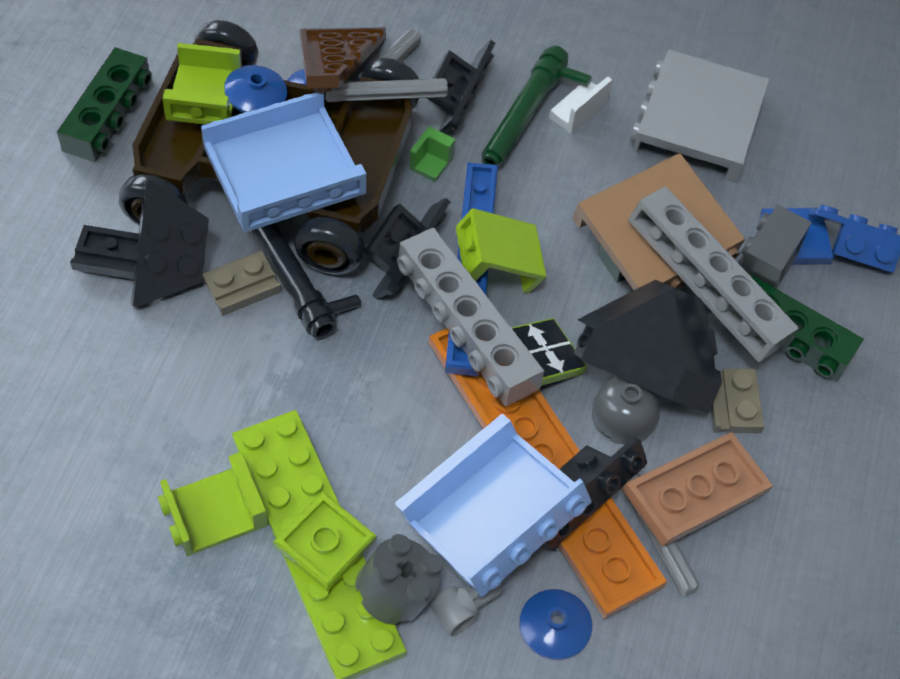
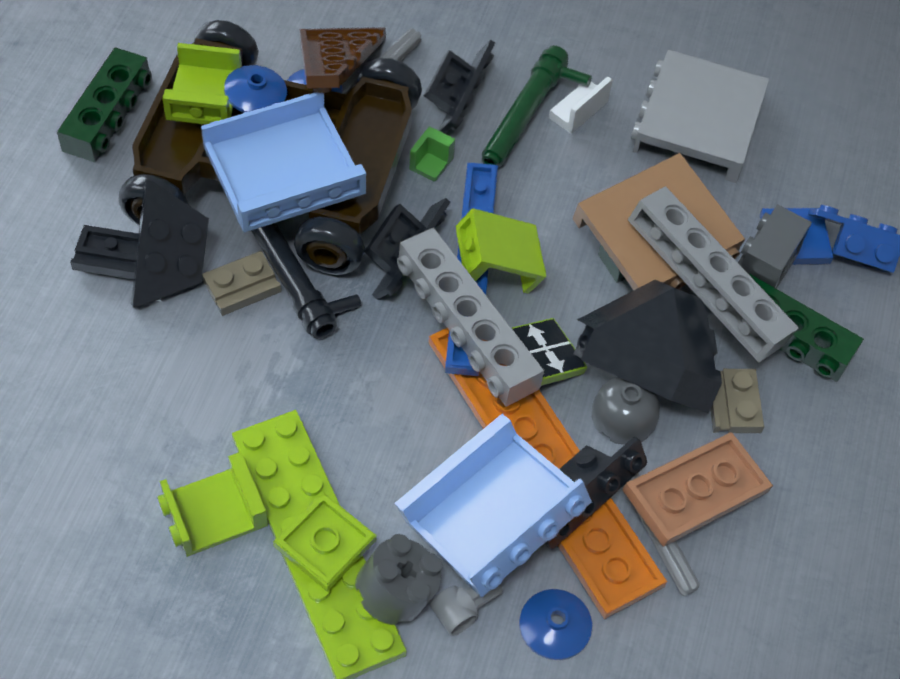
(388, 90): light grey axle -> none

